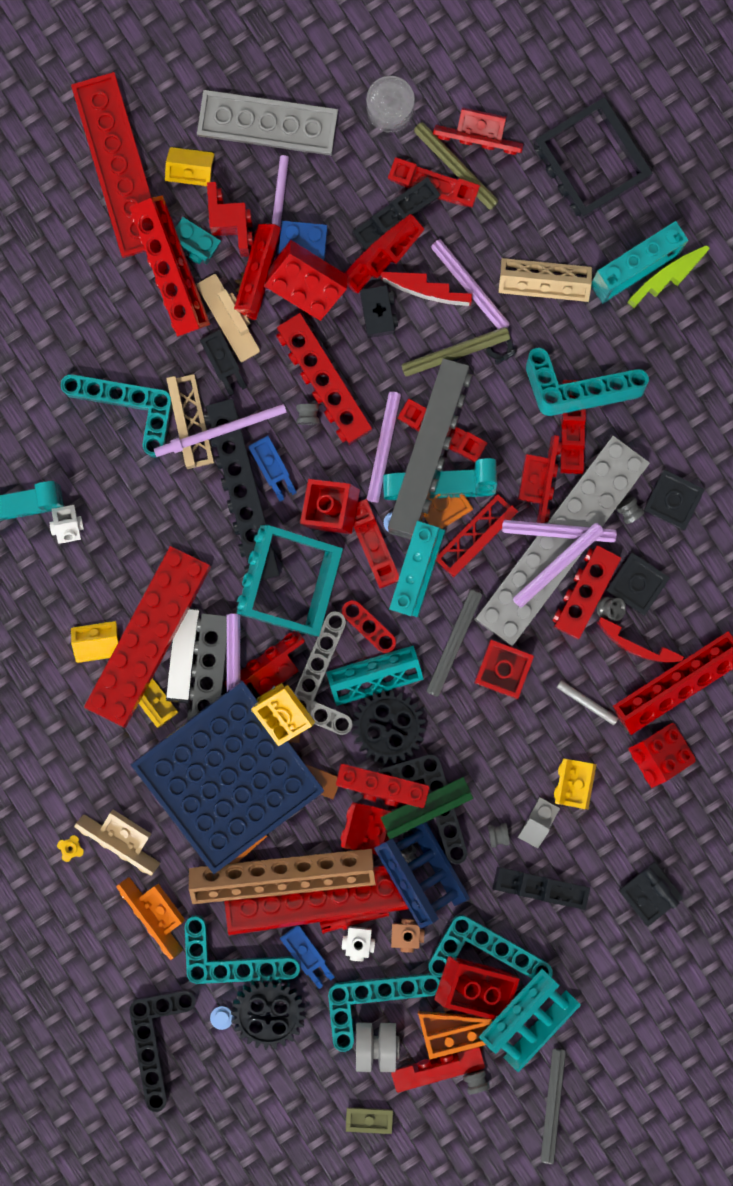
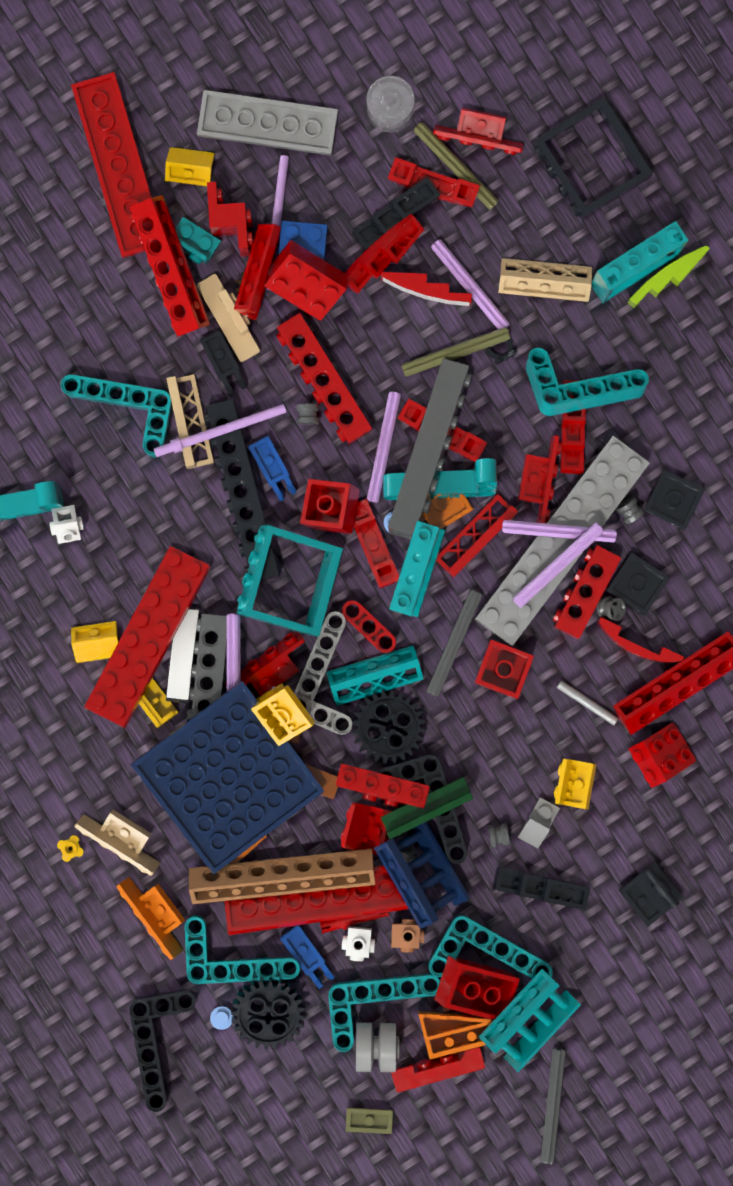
(376, 325): black brick -> none
(476, 1082): dark grey wheel -> none

